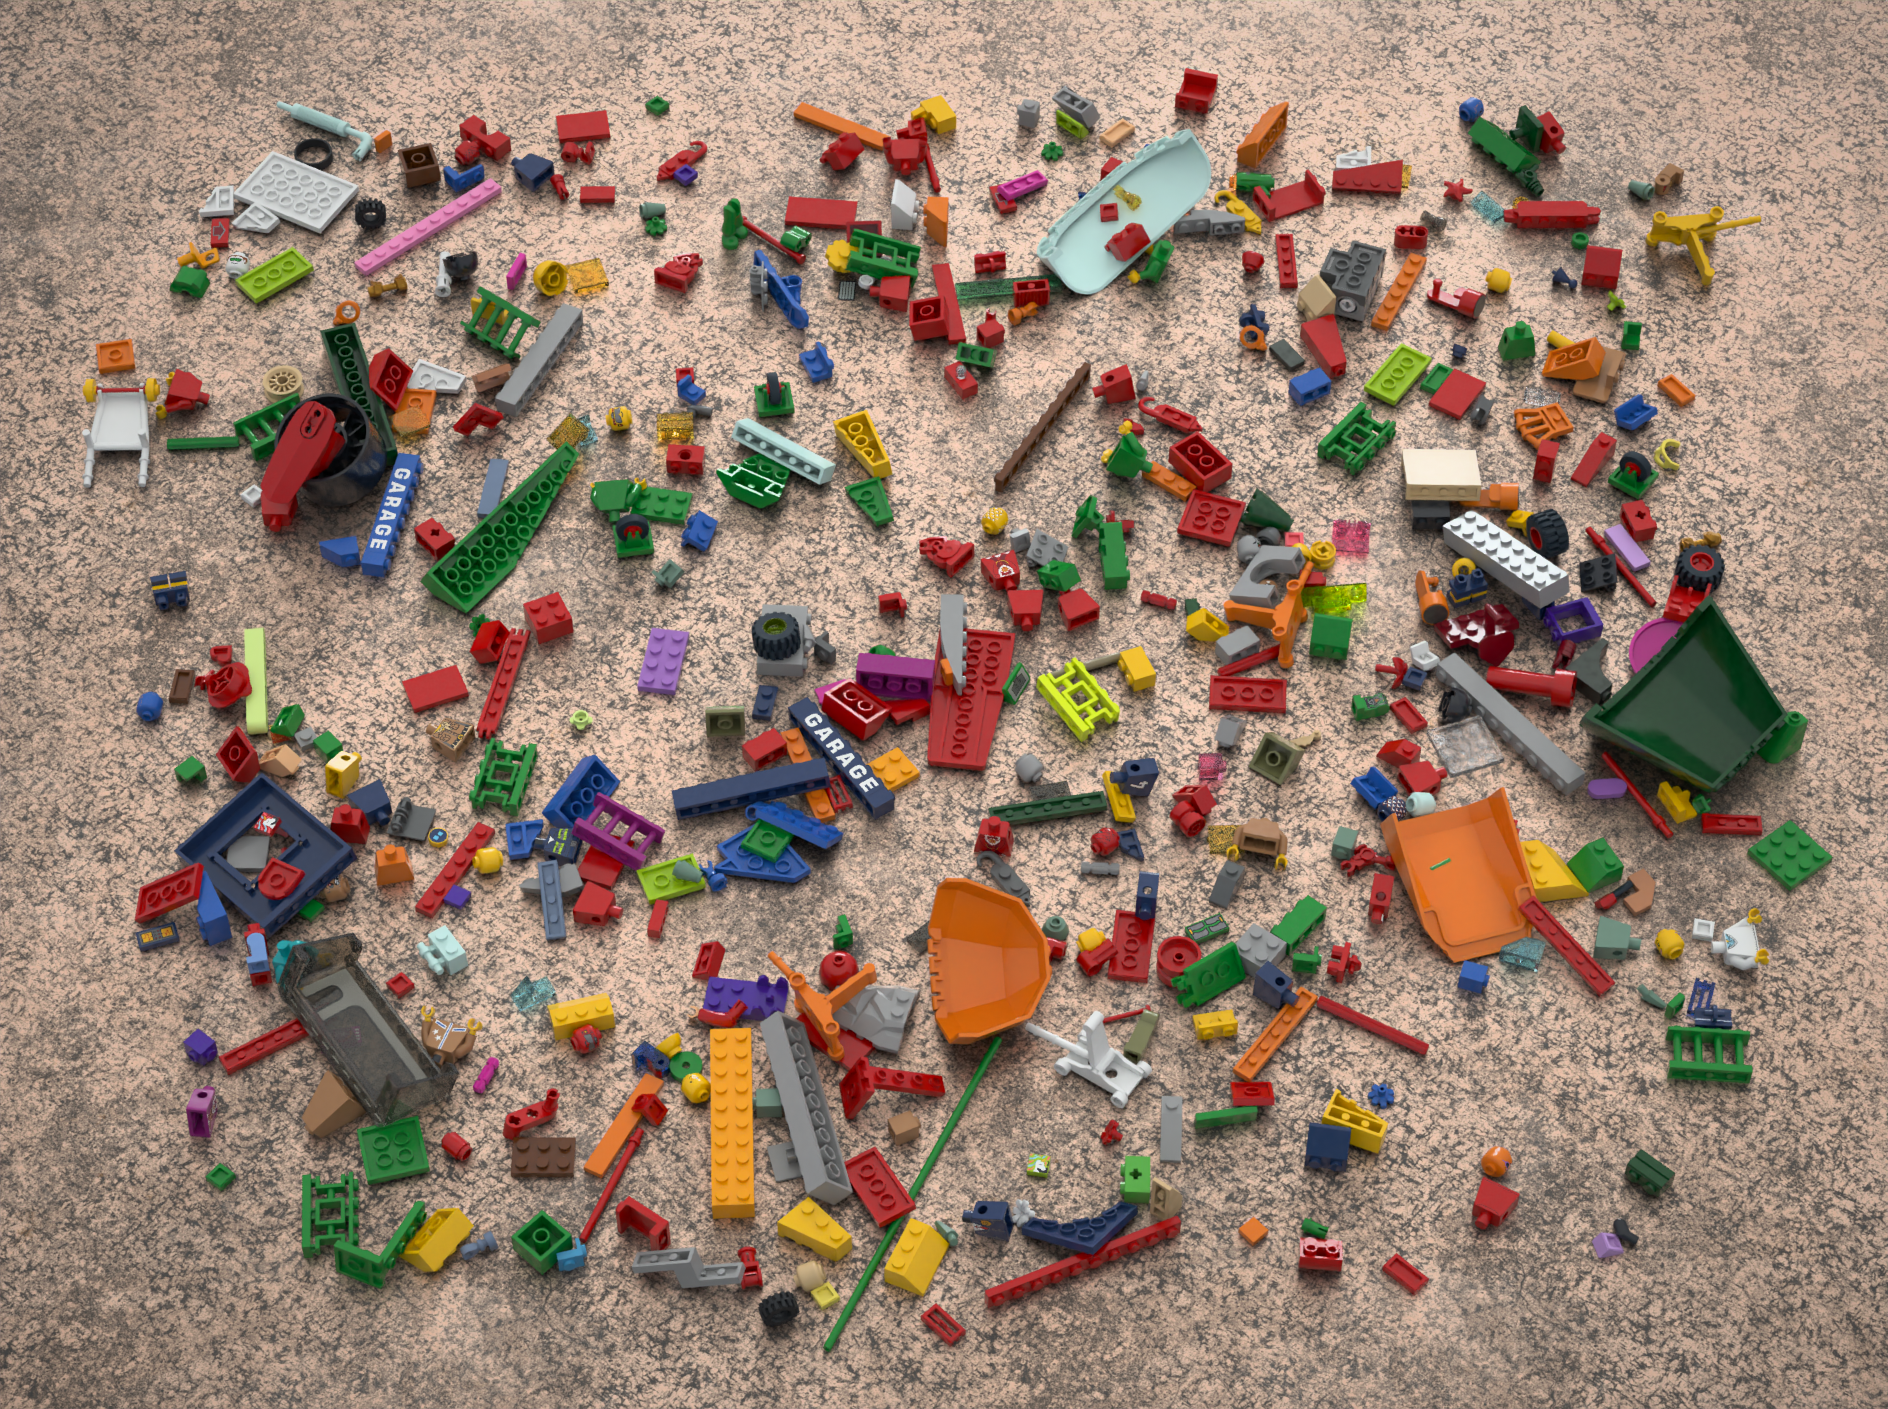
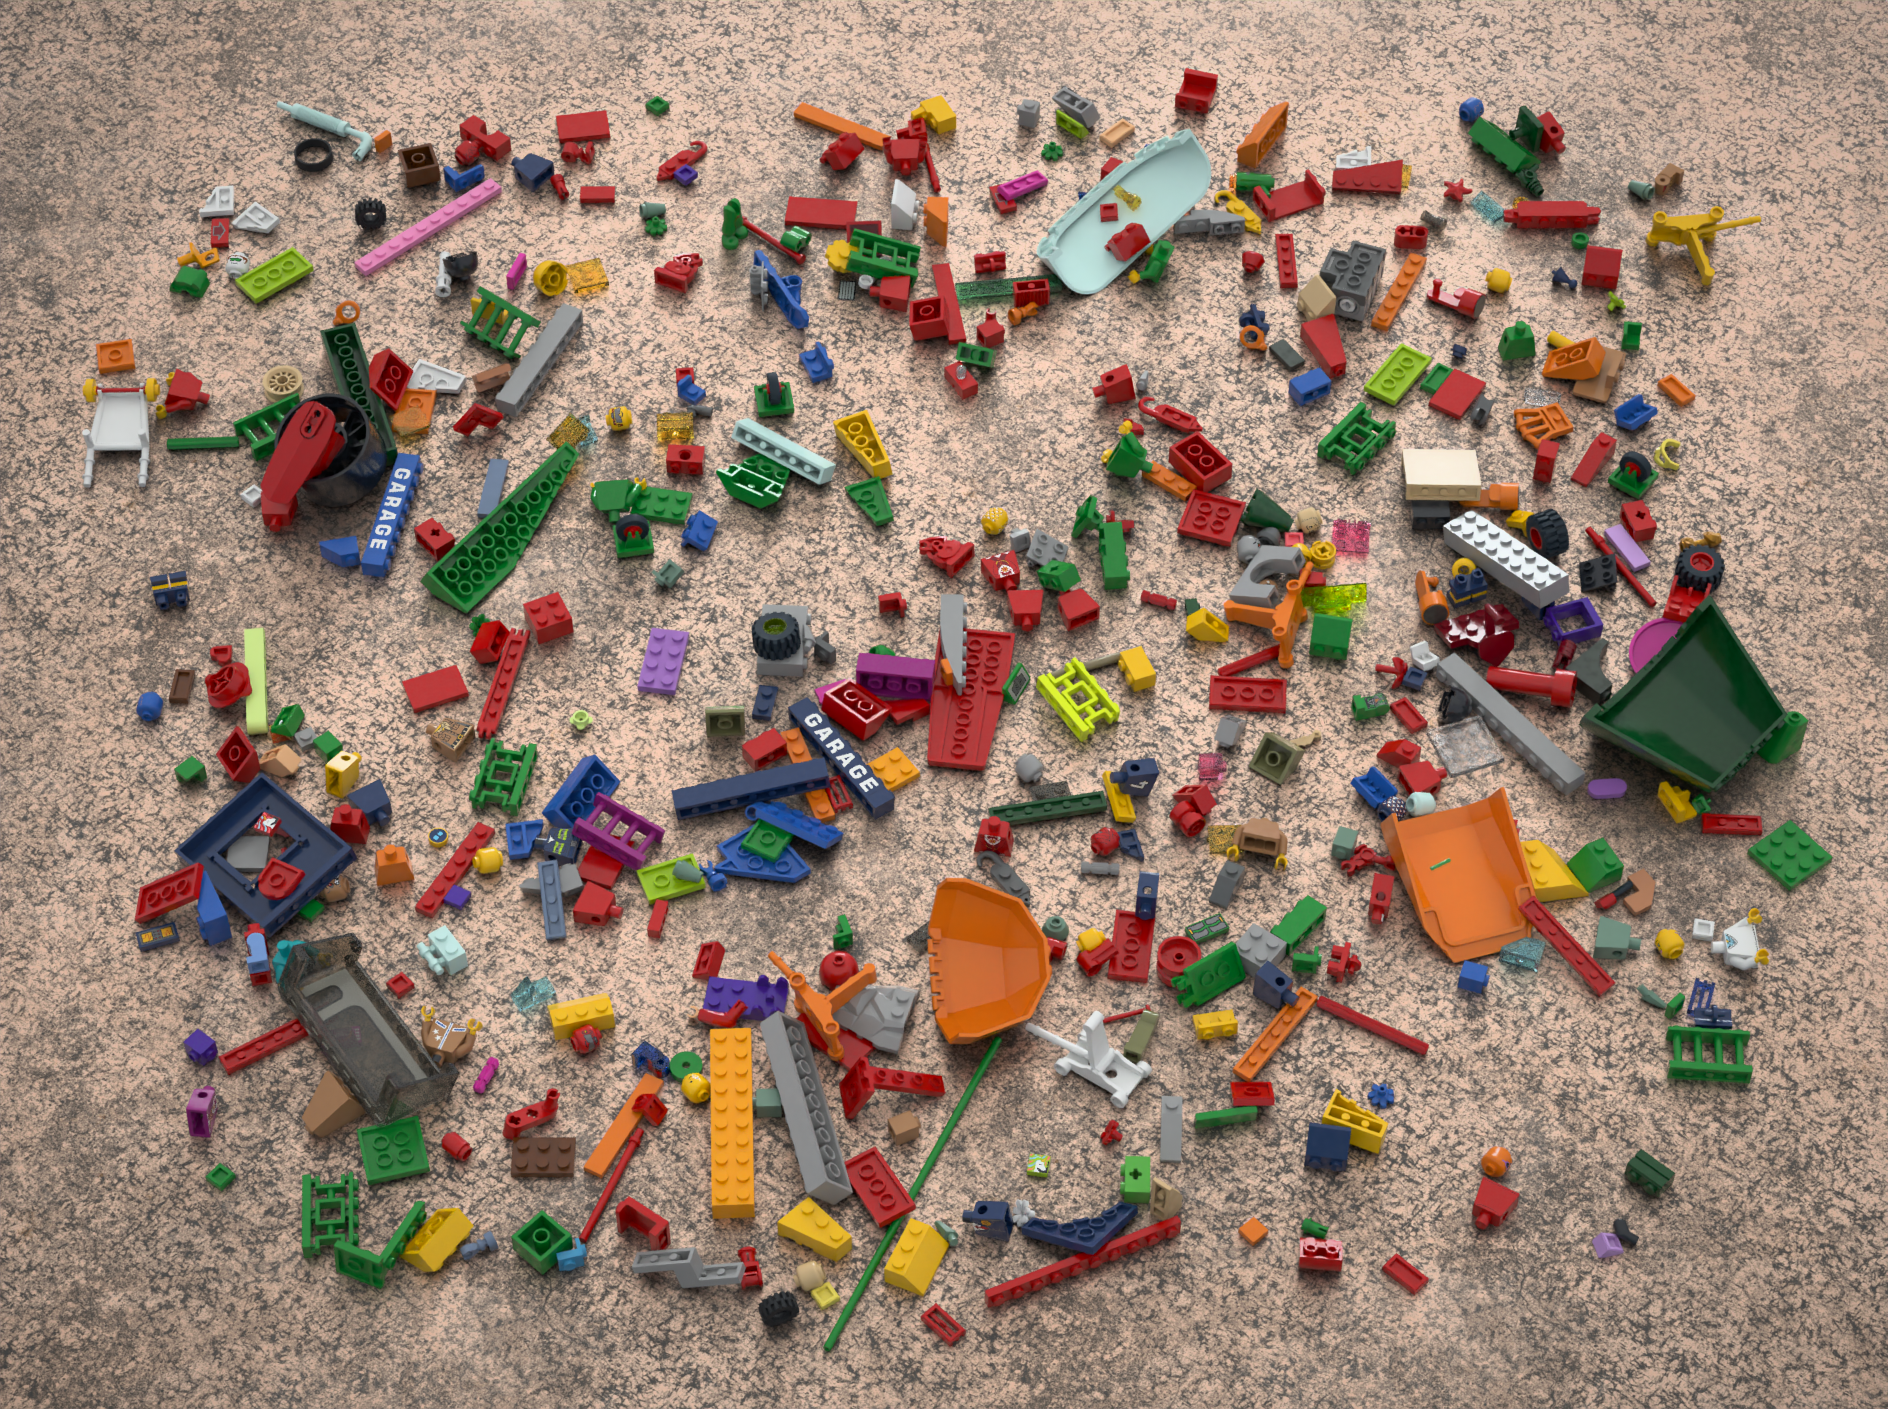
(200, 680): red hand -> none
(296, 192): white plate -> none
(377, 288): pearl gold piece -> none
(411, 820): dark grey hinge -> none
(670, 1046): yellow piece -> none
(784, 1161): light grey piece -> none
(1040, 430): reddish brown plate -> none
(1237, 645): light grey brick -> none
(1308, 520): none -> tan head
(1657, 820): red bar -> none

